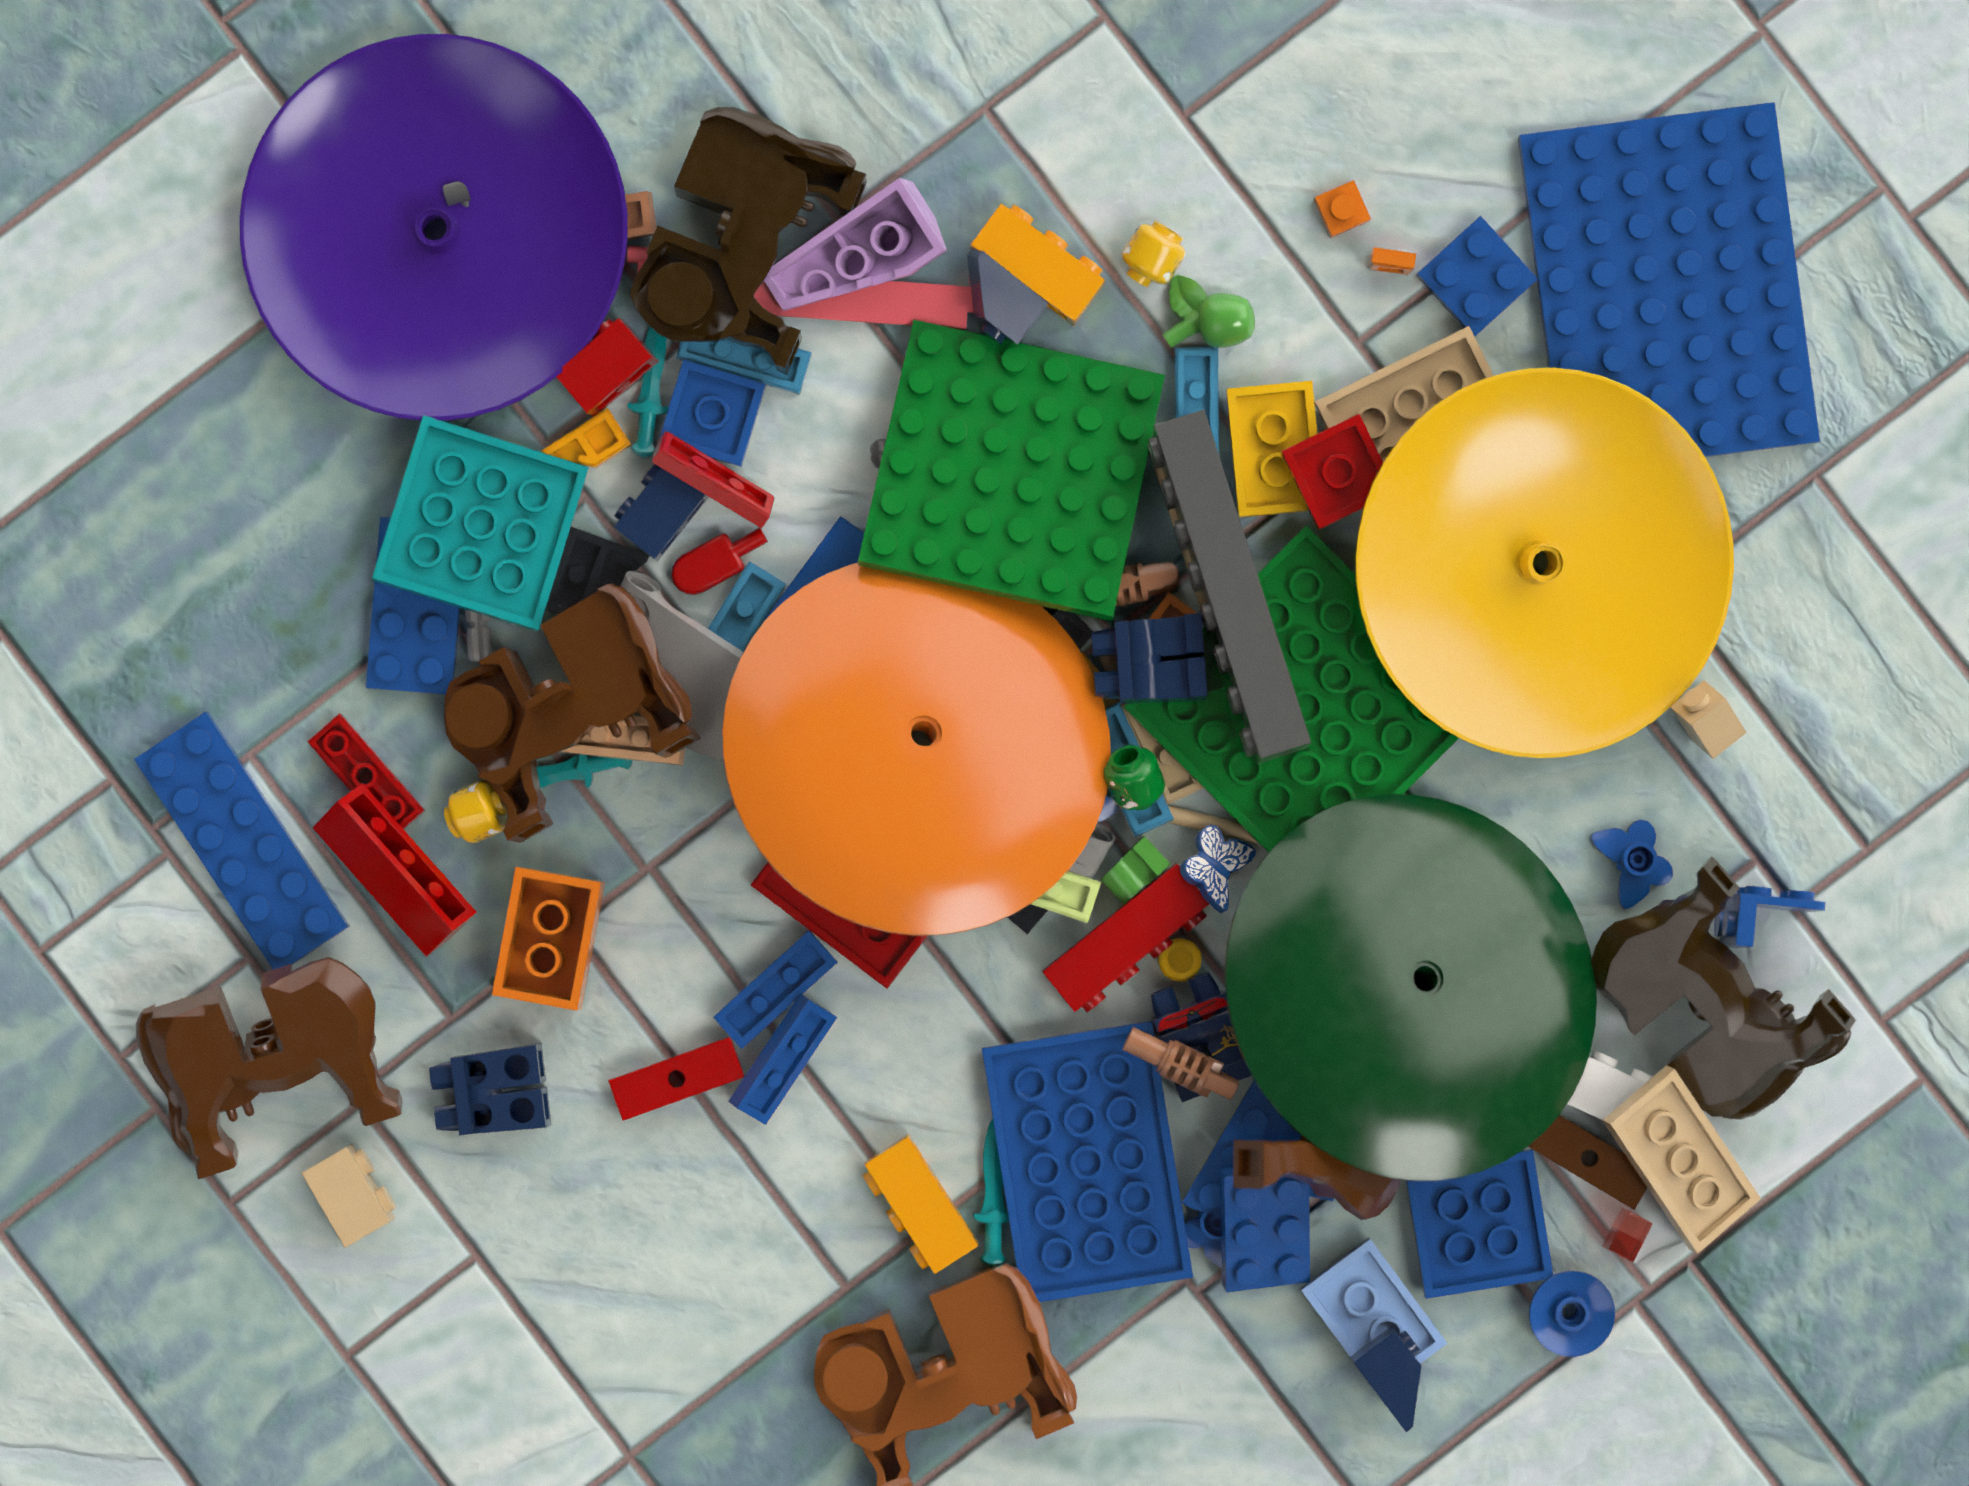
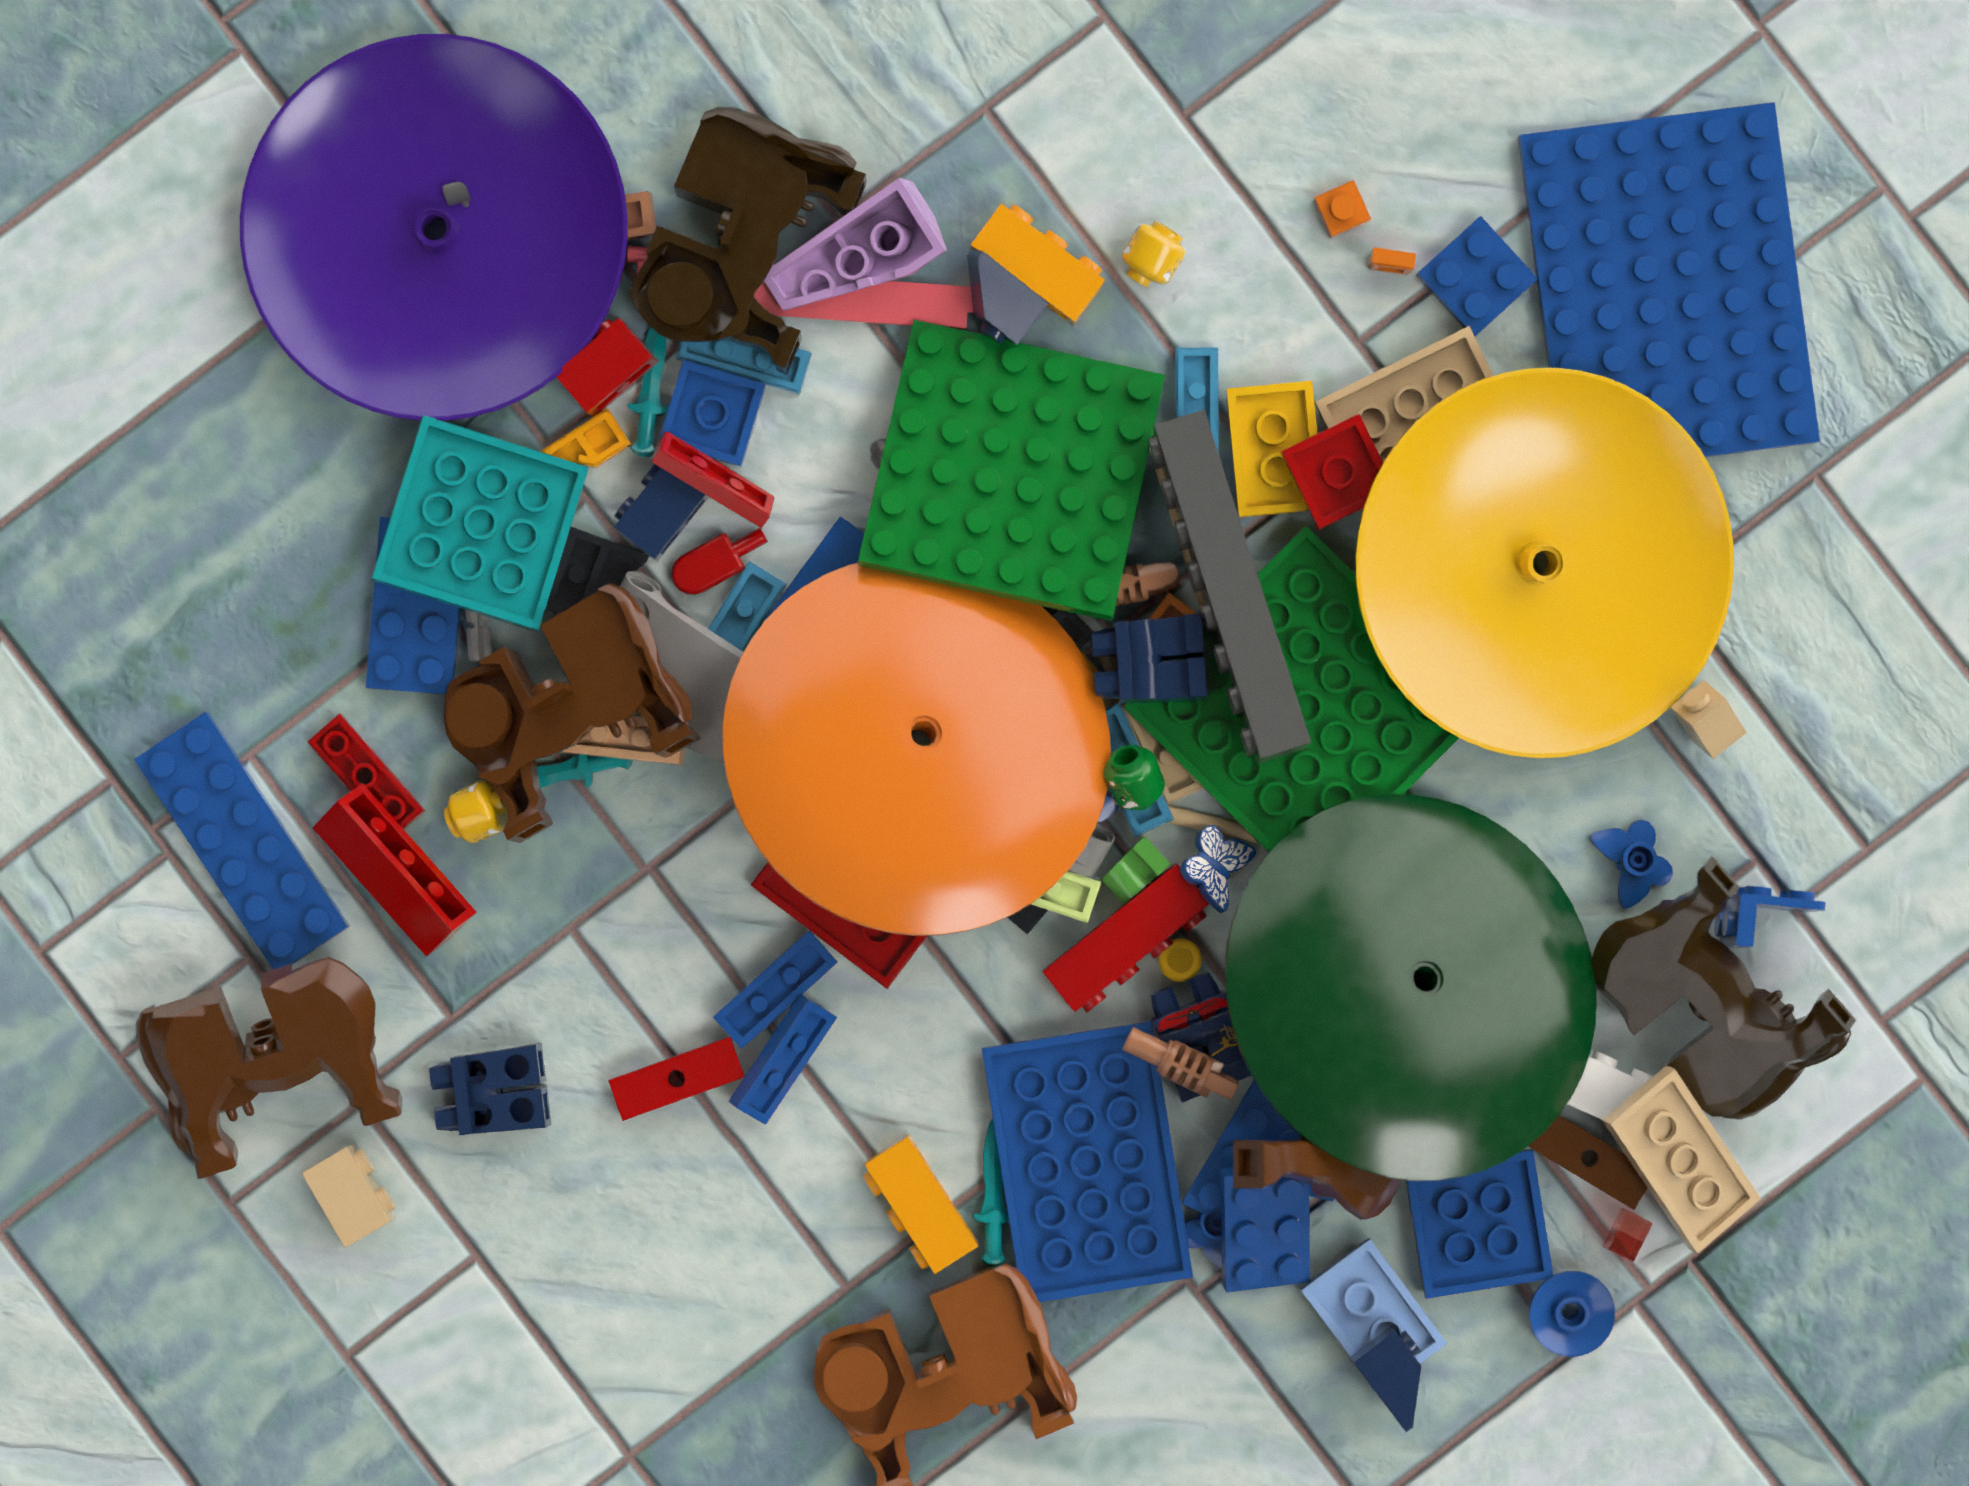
(548, 938): orange brick -> none
(1220, 317): bright green piece -> none

